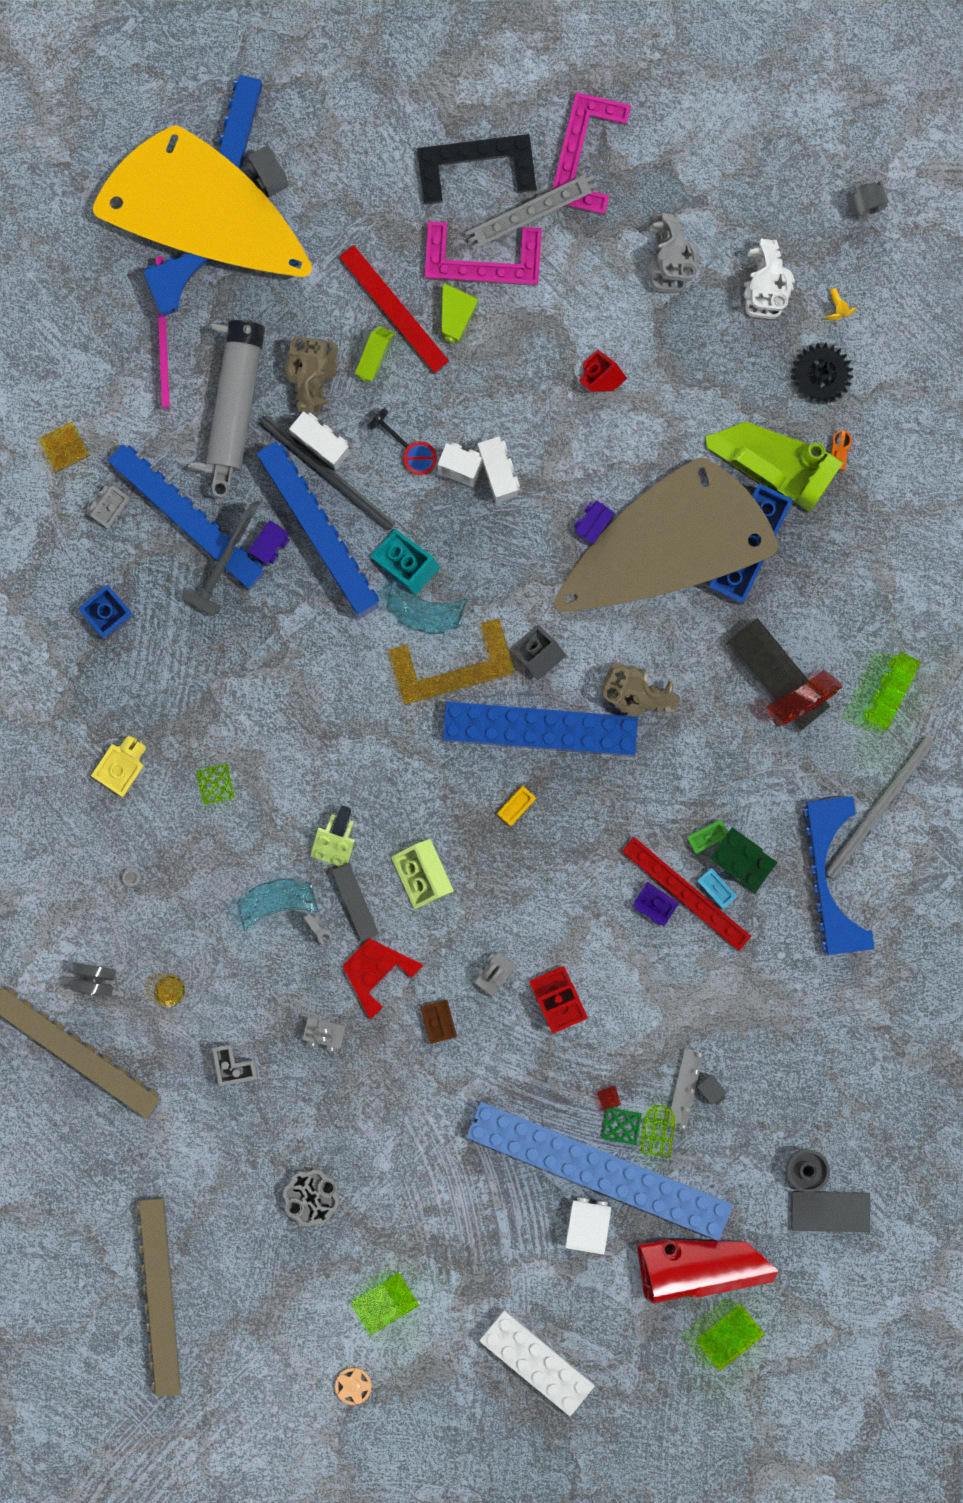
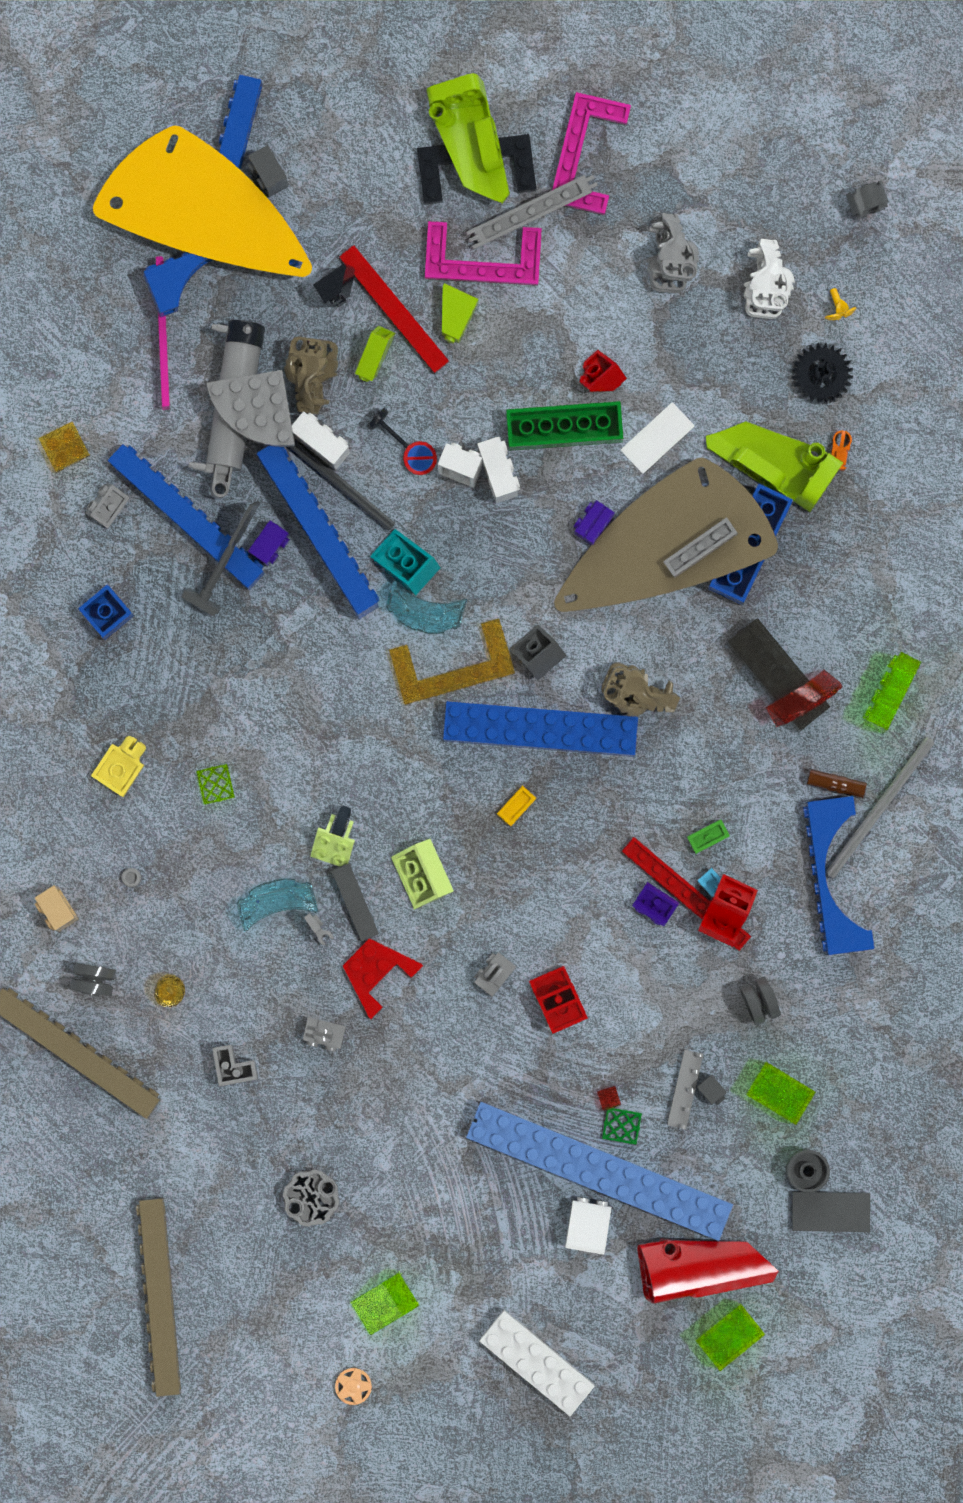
(56, 908): none -> tan brick
(255, 407): none -> light grey plate
(336, 285): none -> black slope
(438, 1021): reddish brown plate -> none
(470, 134): none -> lime panel
(564, 426): none -> green brick
(657, 437): none -> white sticker
(661, 1138): clear neon green window -> none
(700, 547): none -> light grey plate
(727, 910): none -> red bracket
(743, 860): dark green bracket -> none
(760, 1000): none -> dark grey wheel
(780, 1093): none -> clear neon green brick
(837, 783): none -> reddish brown axle

